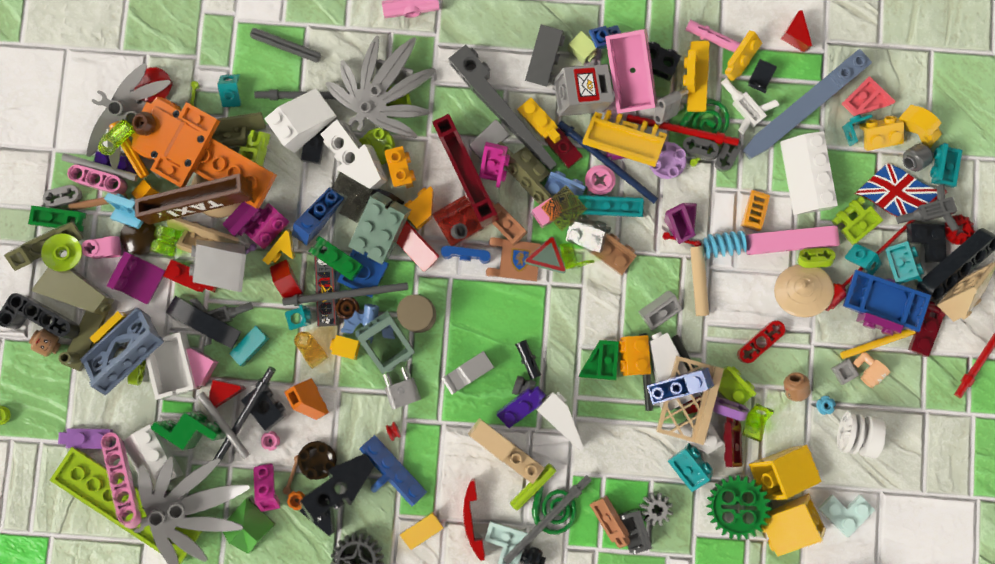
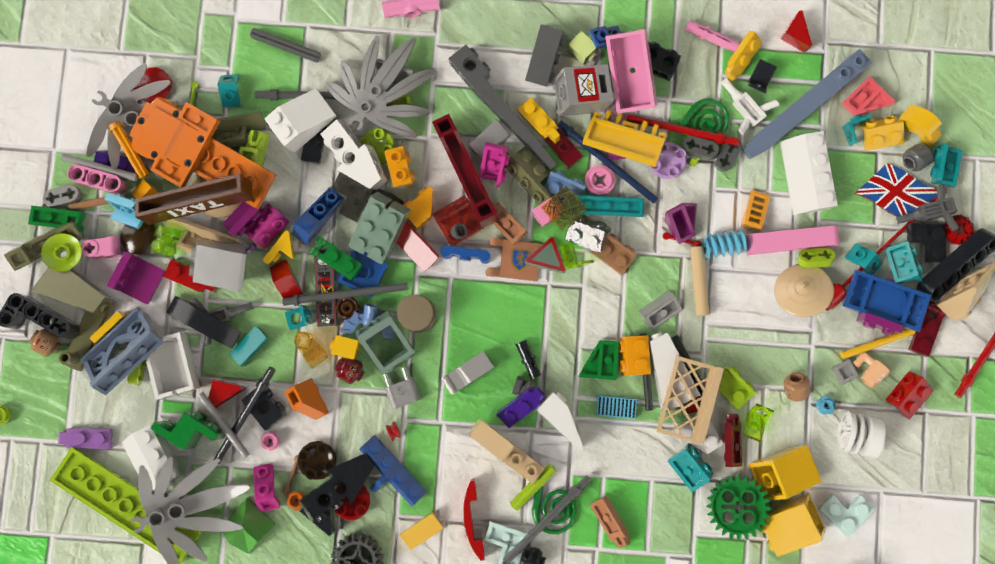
(116, 136): clear neon green piece -> none
(124, 488): bright pink beam -> none
(148, 126): reddish brown plate -> none
(201, 366): bright pink slope -> none
(349, 370): none -> dark red head
(357, 508): none -> red dish
(616, 407): none -> tile
(637, 531): dark grey hinge -> none
(651, 515): light grey gear -> none
(669, 106): light grey piece -> none
(680, 386): slope -> none
(697, 75): yellow bracket -> none
(730, 409): medium lavender beam -> none
(754, 355): red beam -> none
(859, 226): lime plate -> none
(910, 394): none -> red bracket

